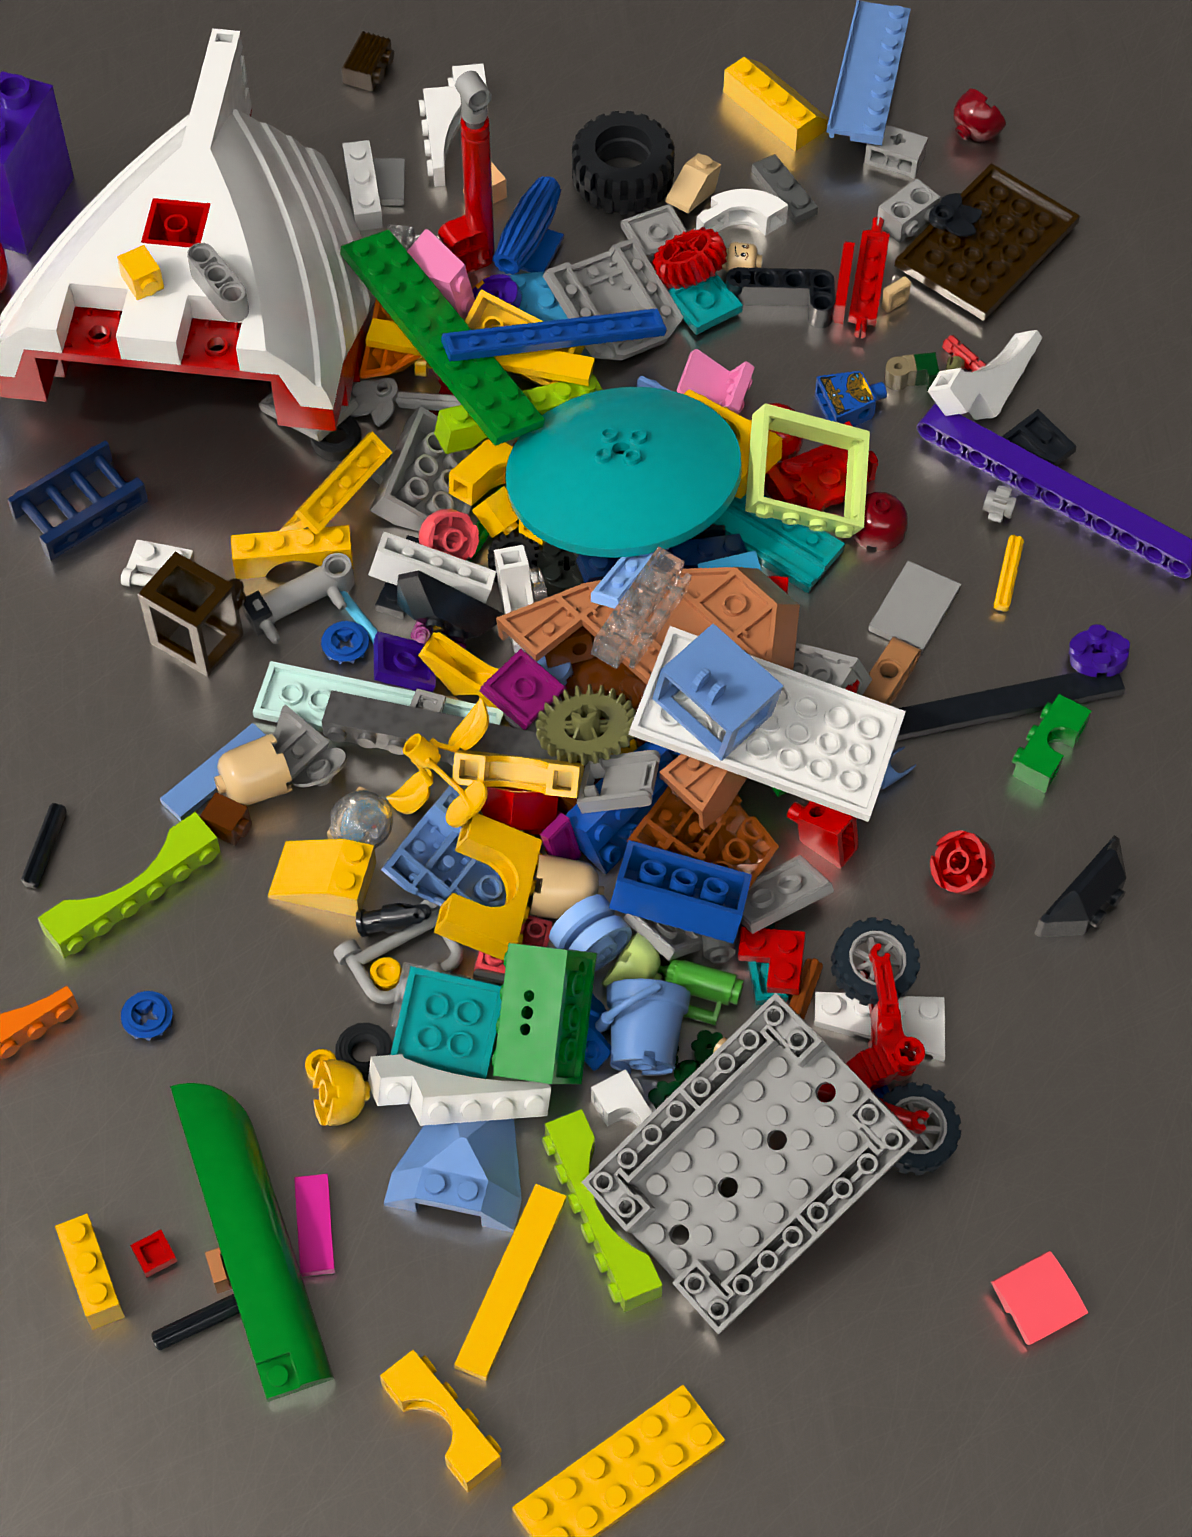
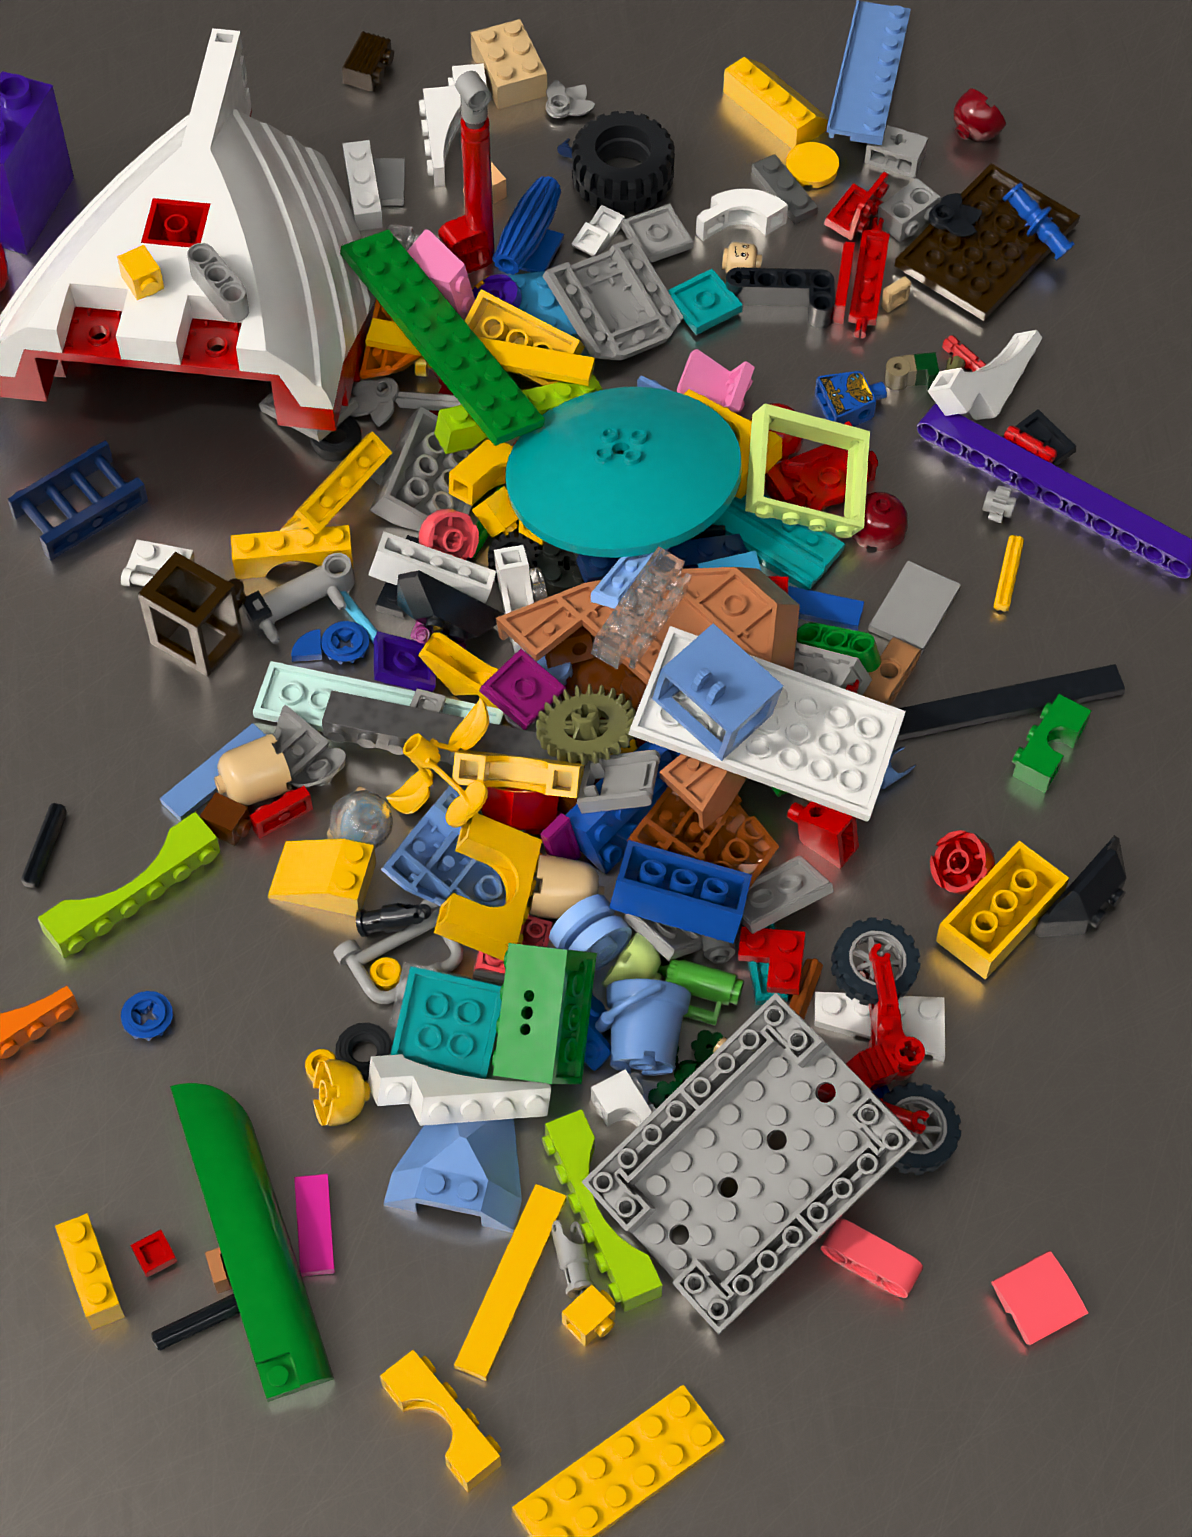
(281, 812): none -> red plate
(308, 647): none -> blue tile
(510, 64): none -> tan brick
(553, 334): blue tile -> none
(564, 149): none -> dark blue piece
(567, 101): none -> light grey plate
(572, 1258): none -> light grey piece
(590, 1315): none -> yellow brick
(599, 232): none -> white slope
(690, 258): red gear -> none
(694, 183): tan slope -> none
(813, 164): none -> yellow tile
(827, 608): none -> blue tile
(841, 641): none -> green beam
(856, 207): none -> red bracket
(872, 1258): none -> coral beam
(1001, 909): none -> yellow brick
(1030, 444): none -> red axle
(1038, 221): none -> blue piece
(1112, 651): dark purple plate -> none

